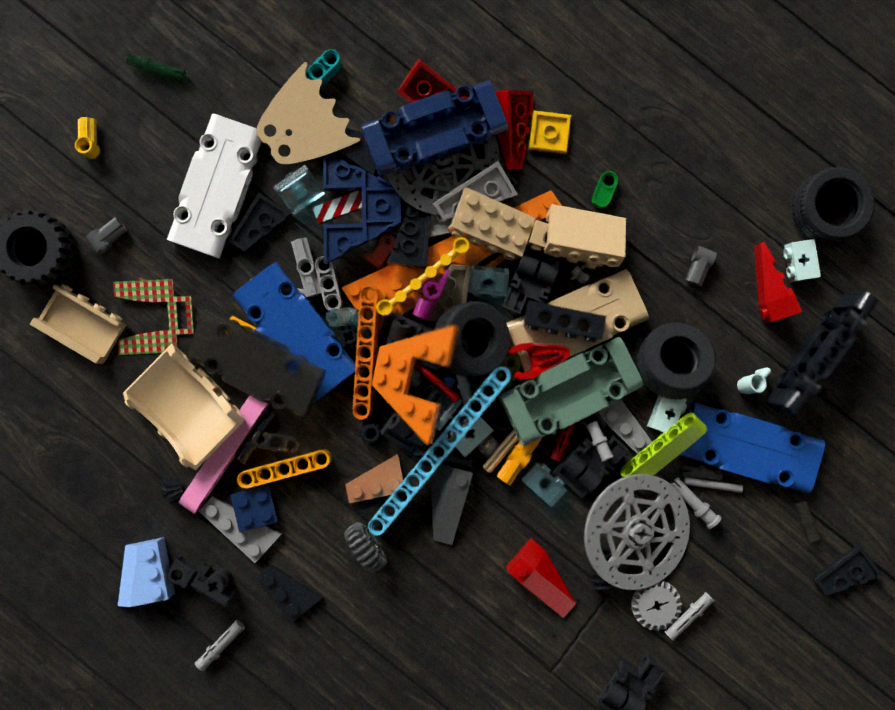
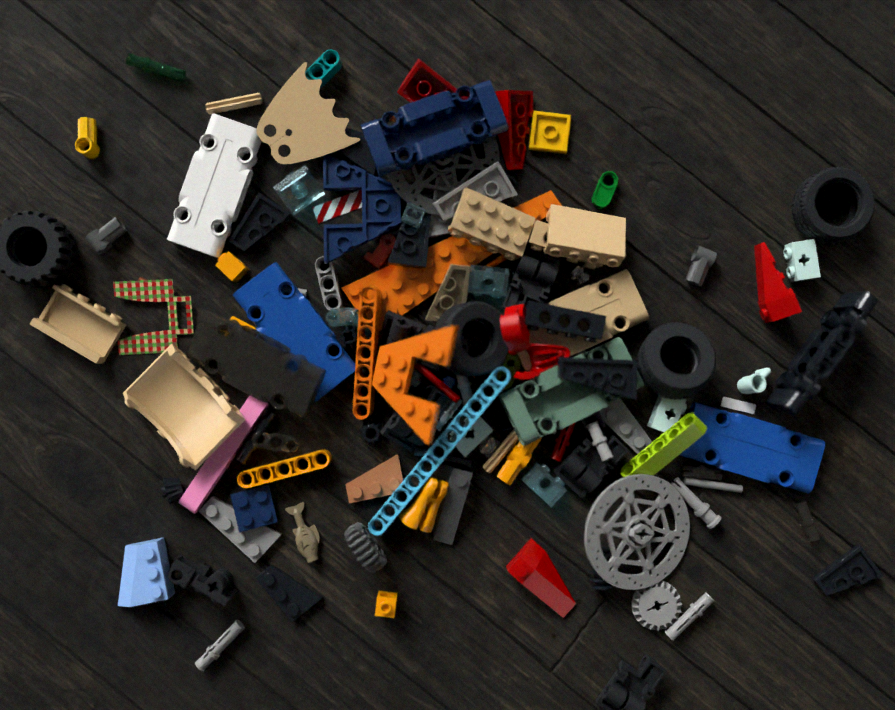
(231, 266): none -> light orange brick
(234, 103): none -> tan axle
(303, 255): light grey piece -> none
(306, 537): none -> dark tan animal
(386, 604): none -> light orange brick
(413, 215): none -> clear light blue tile
(424, 308): magenta panel -> none
(425, 507): none -> light orange piece
(460, 246): yellow bar -> none
(513, 327): none -> red brick
(607, 375): none -> black wing
(738, 405): none -> white sticker

